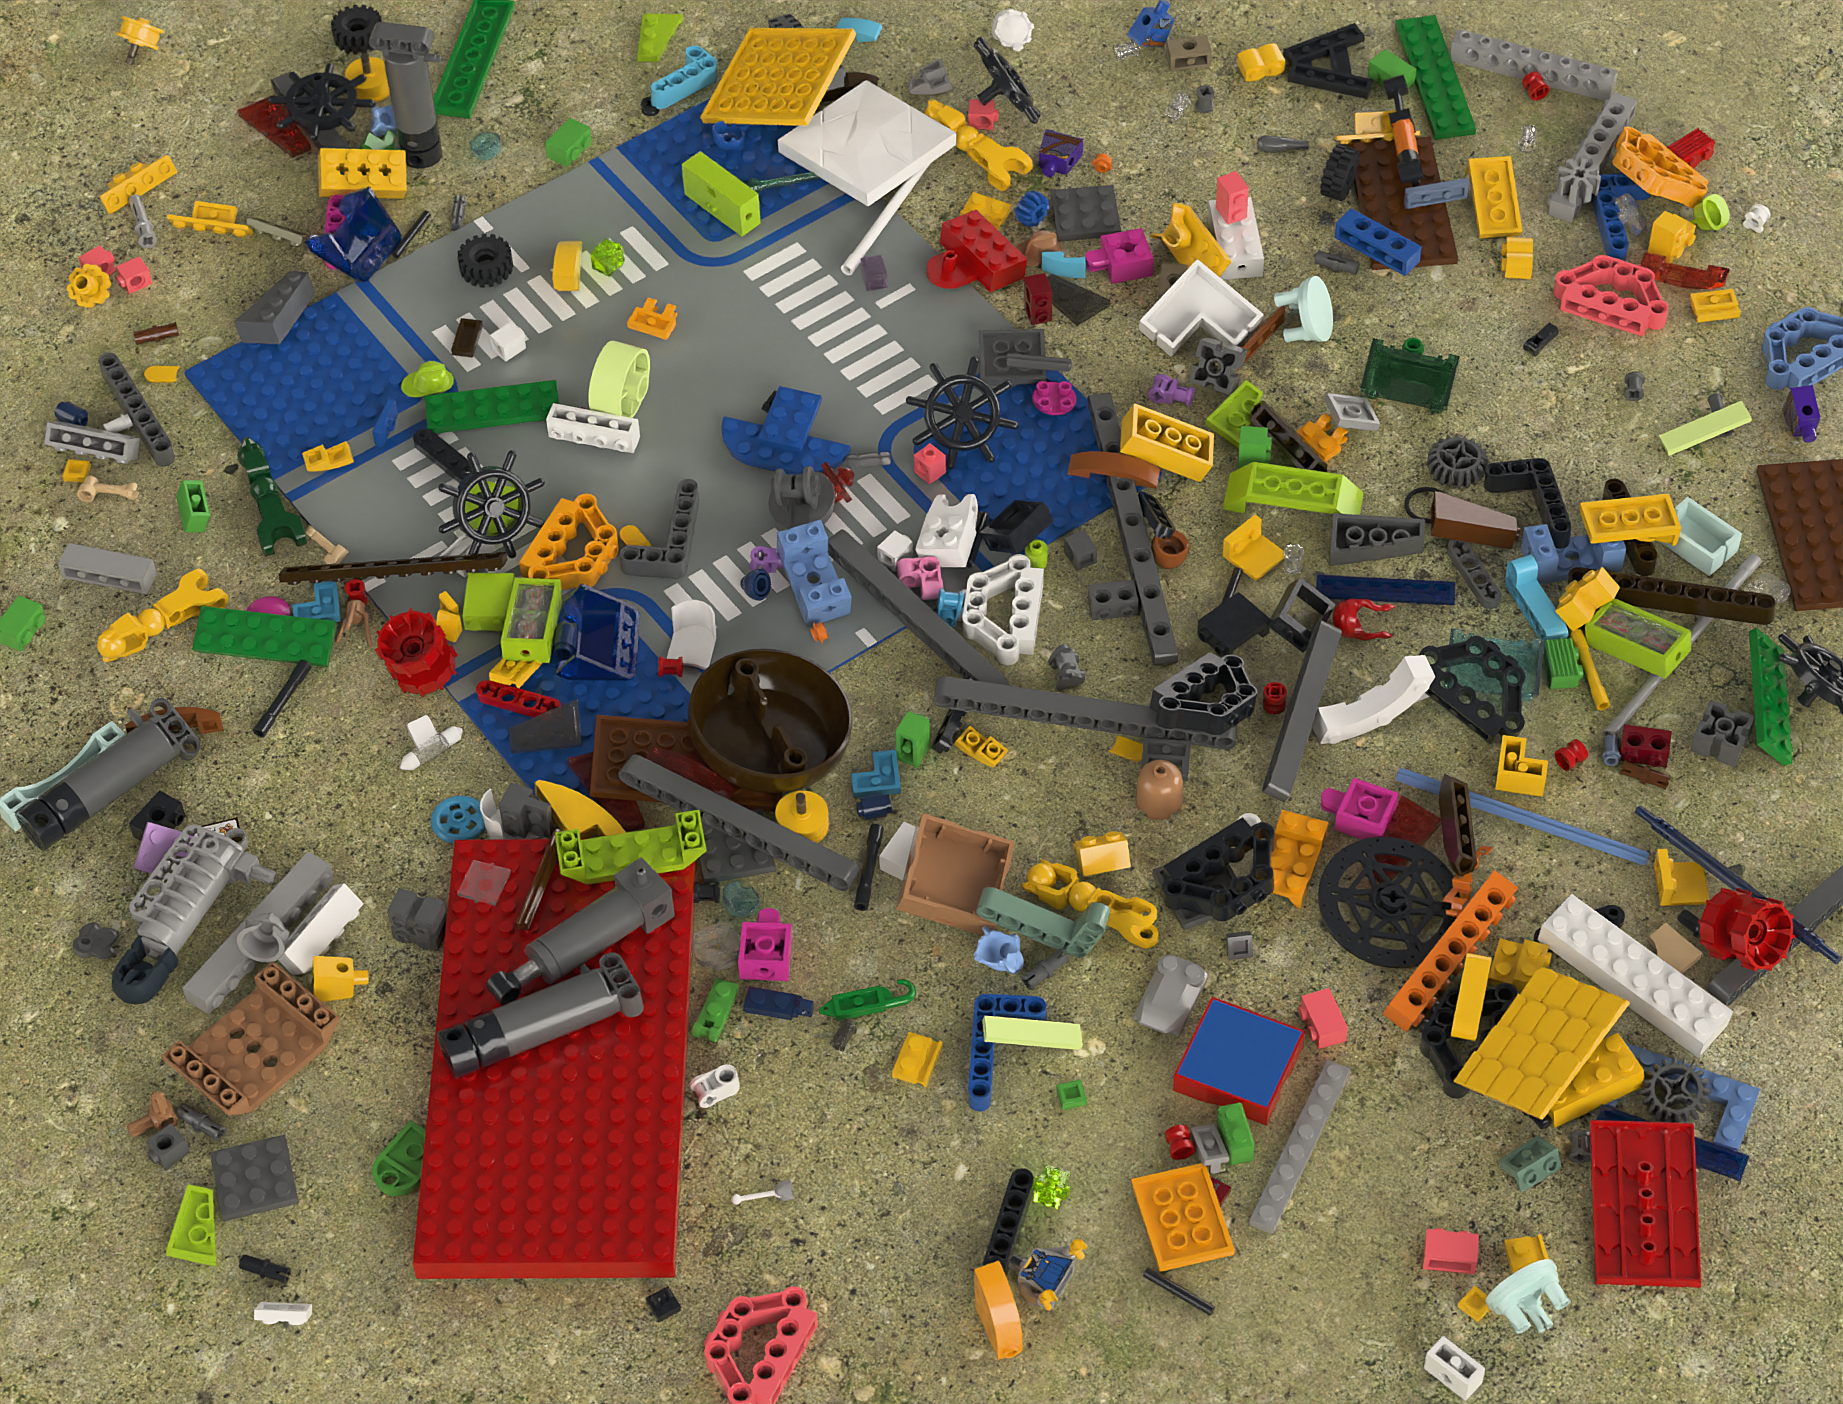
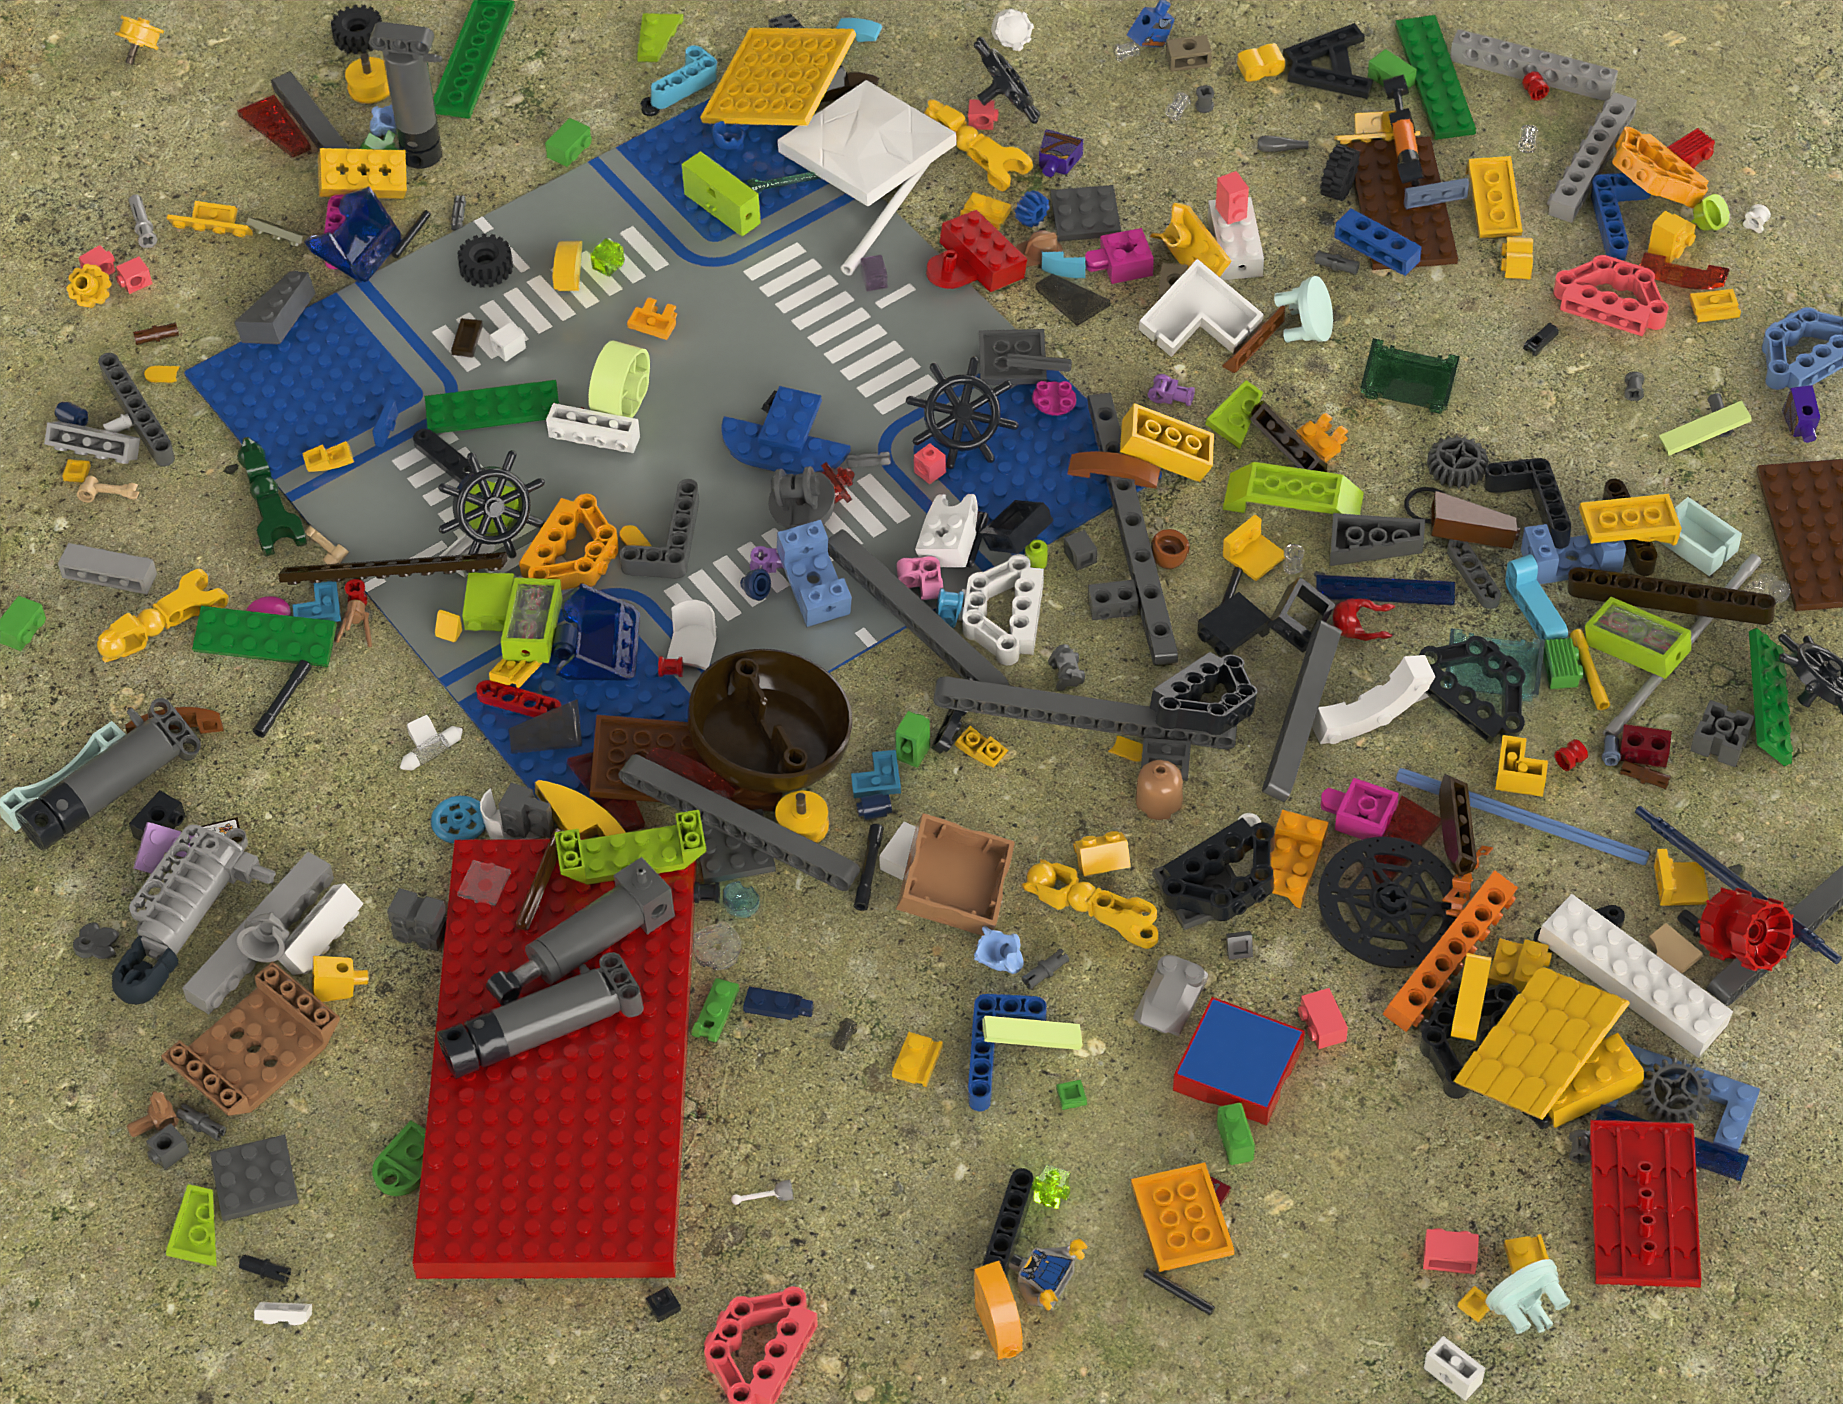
(136, 181): yellow bracket -> none
(193, 506): bright green brick -> none
(321, 101): black piece -> none
(411, 634): red piece -> none
(428, 380): lime piece -> none
(448, 604): yellow tile -> none
(486, 145): clear light blue hair -> none
(713, 1085): white piece -> none
(765, 948): dark pink brick -> none
(819, 632): orange plate -> none
(866, 1001): green plate -> none
(894, 549): white brick -> none
(931, 80): light grey brick -> none
(1038, 298): dark red brick -> none
(1043, 925): sand green beam -> none
(1102, 163): orange plate -> none
(1156, 516): black plate -> none
(1179, 1142): red wheel -> none
(1206, 373): dark grey brick -> none
(1209, 1147): light grey plate -> none
(1254, 445): bright green brick -> none
(1274, 698): red wheel -> none
(1299, 1147): light grey plate -> none
(1352, 412): light grey plate -> none
(1413, 345): green plate -> none
(1531, 1162): sand green bracket -> none
(1578, 180): light grey gear -> none
(1586, 596): yellow brick -> none
(1630, 214): clear plate -> none

